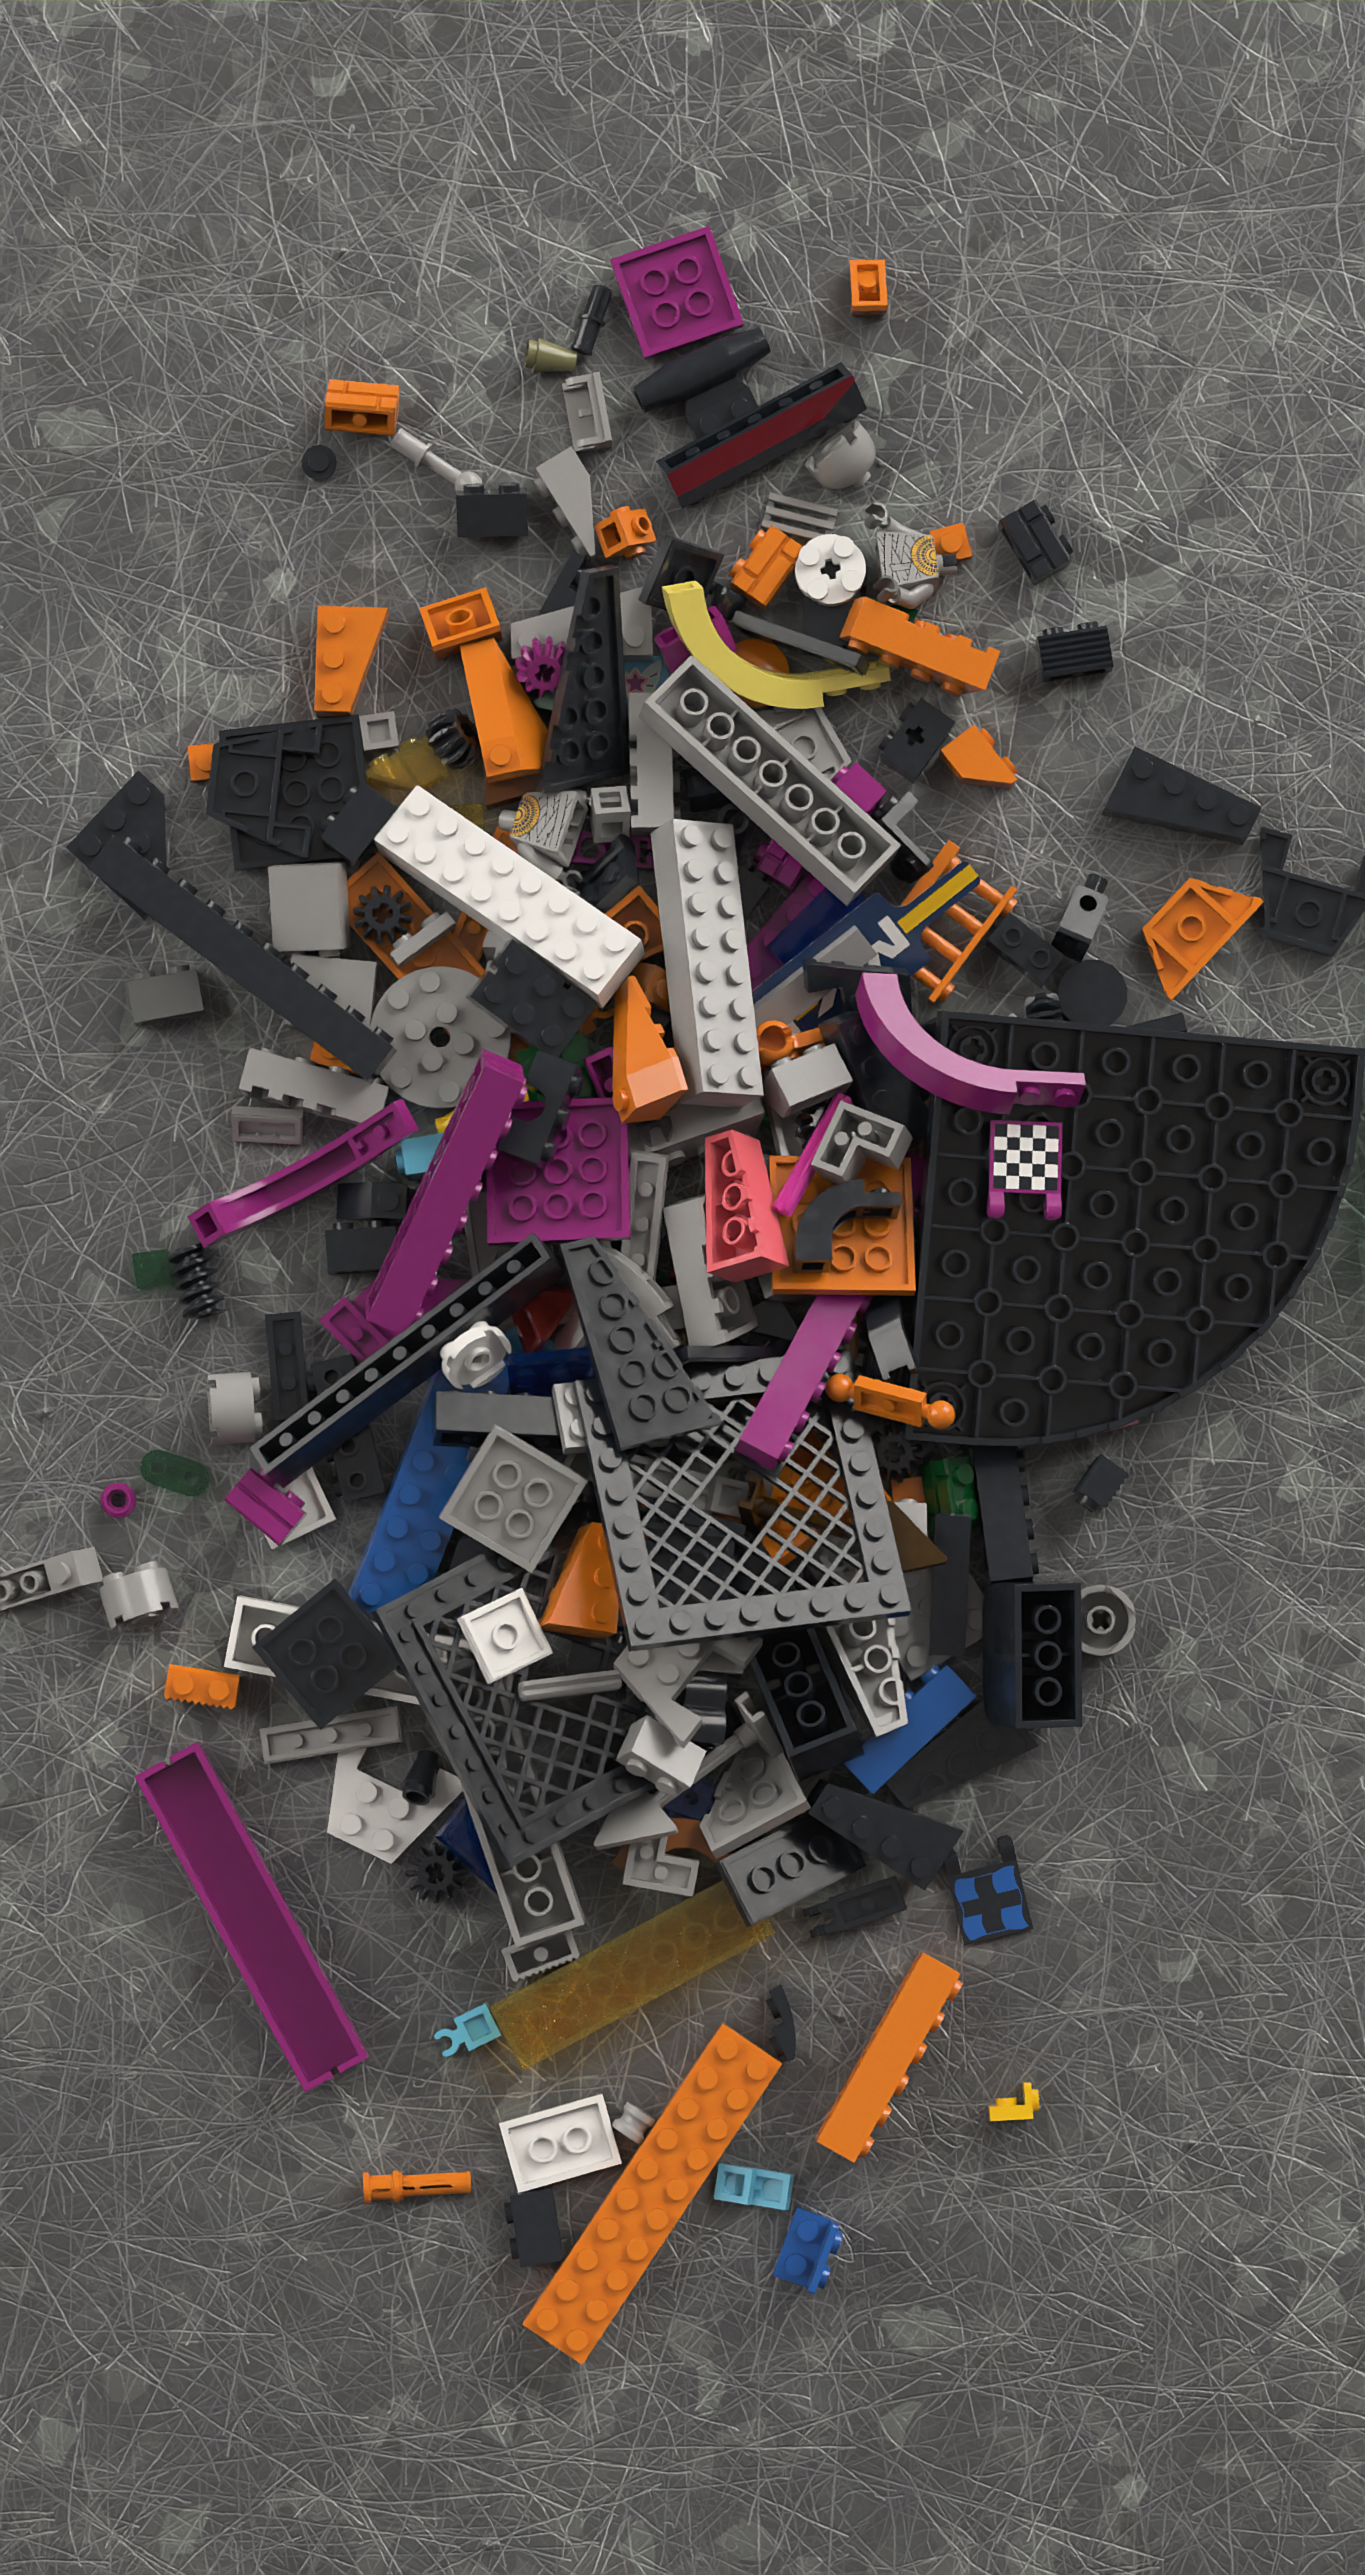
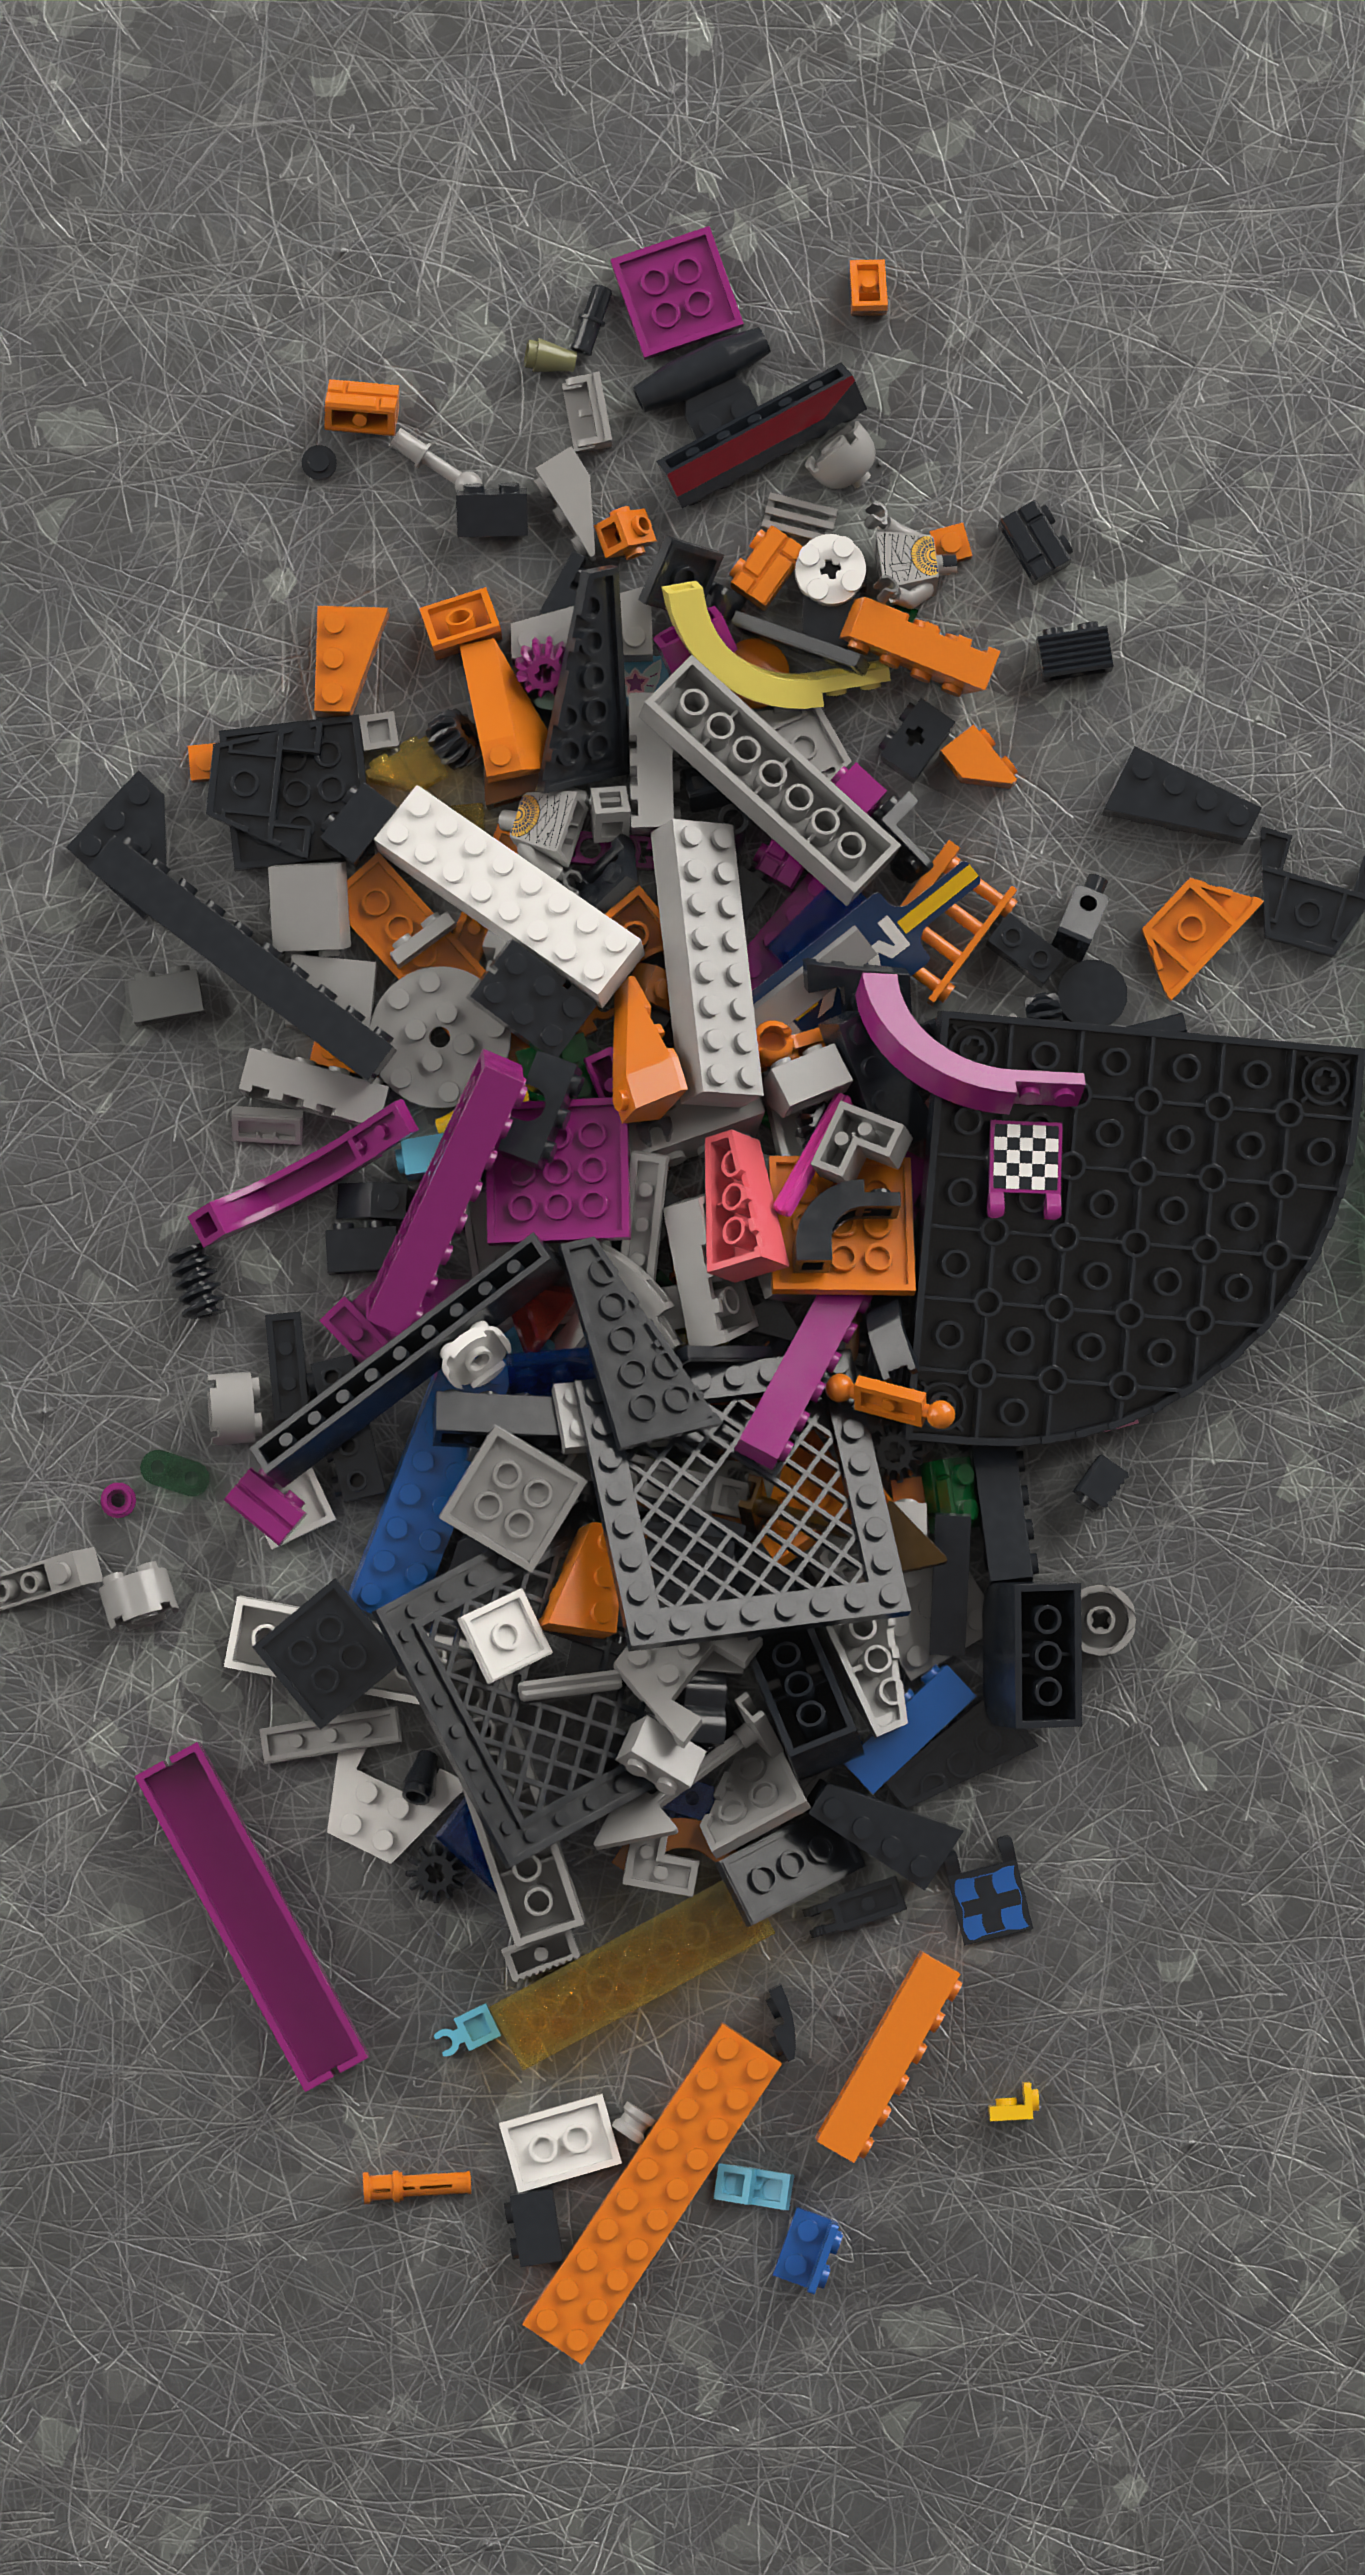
(152, 1269): clear green plate -> none
(203, 1687): orange brick -> none
(375, 906): black gear -> none

